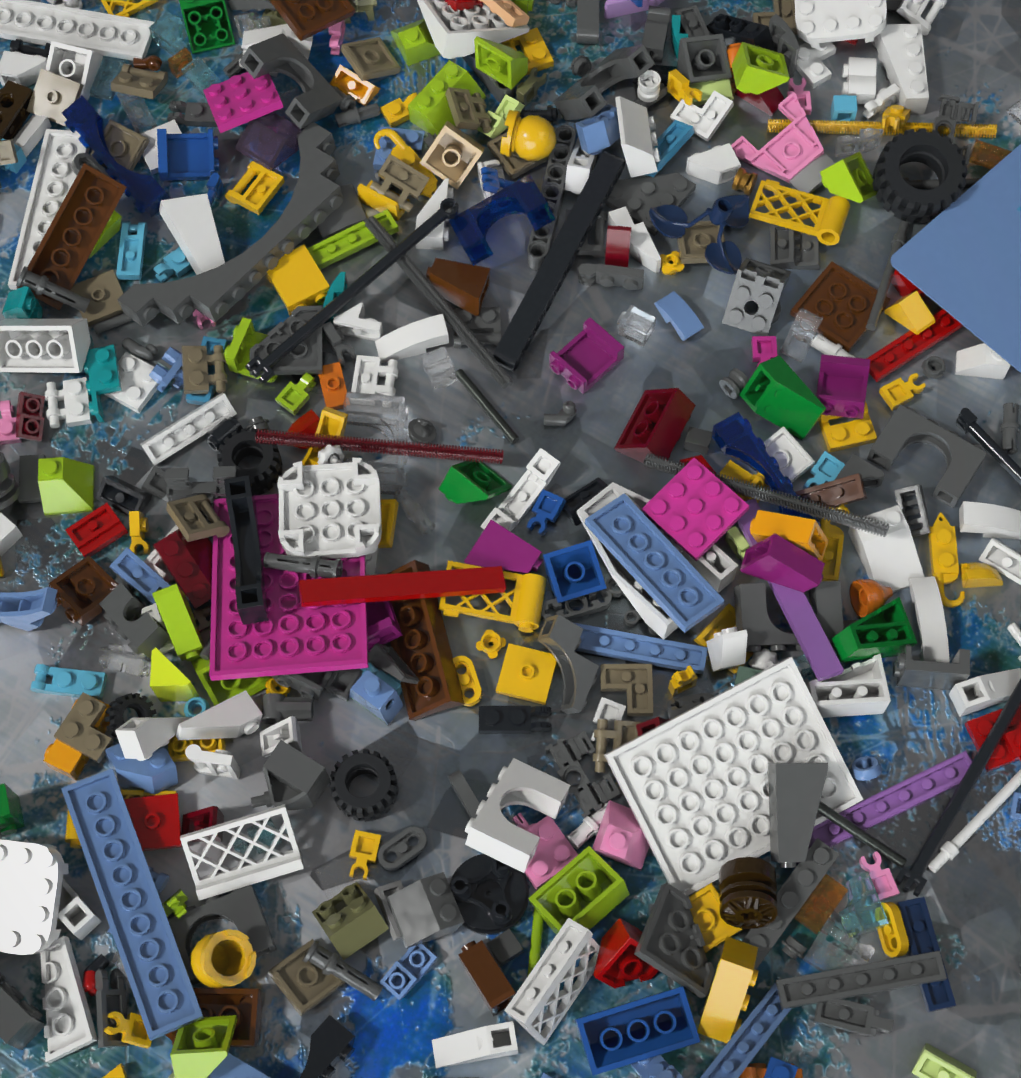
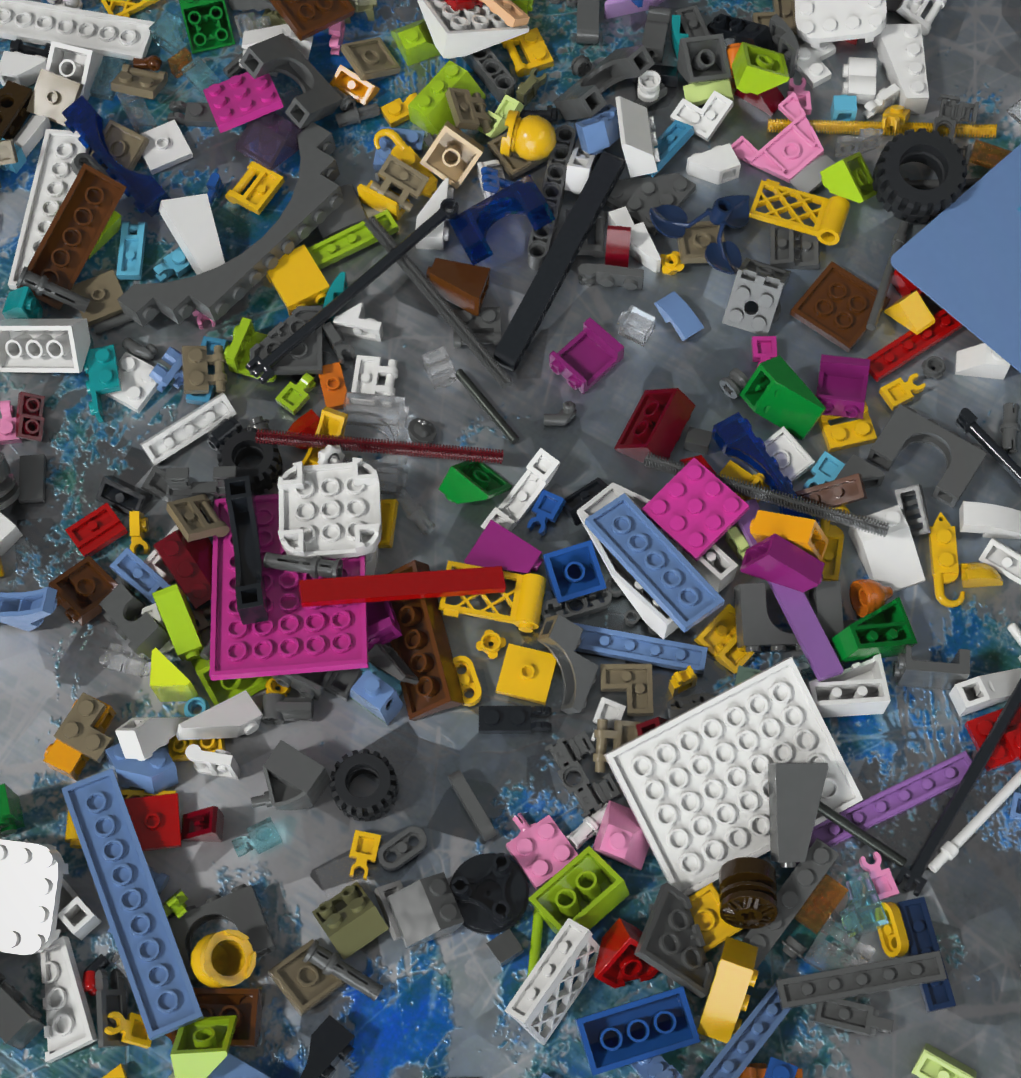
(66, 486): lime slope -> none
(68, 682): medium azure plate -> none
(75, 400): white plate -> none
(121, 704): black tyre -> none
(187, 155): blue panel -> none
(254, 870): white fence -> none
(285, 730): white slope -> none
(409, 970): medium blue slope -> none
(413, 339): white slope -> none
(475, 1045): white slope -> none
(486, 976): reddish brown slope -> none
(500, 62): lime slope -> none
(516, 786): white arch -> none
(679, 88): yellow plate -> none
(727, 648): white slope -> none
(744, 181): pearl gold wheel -> none
(763, 659): white piece -> none
(801, 335): clear slope -> none
(829, 348): white pin -> none
(865, 768): medium blue hat -> none
(930, 619): white slope -> none

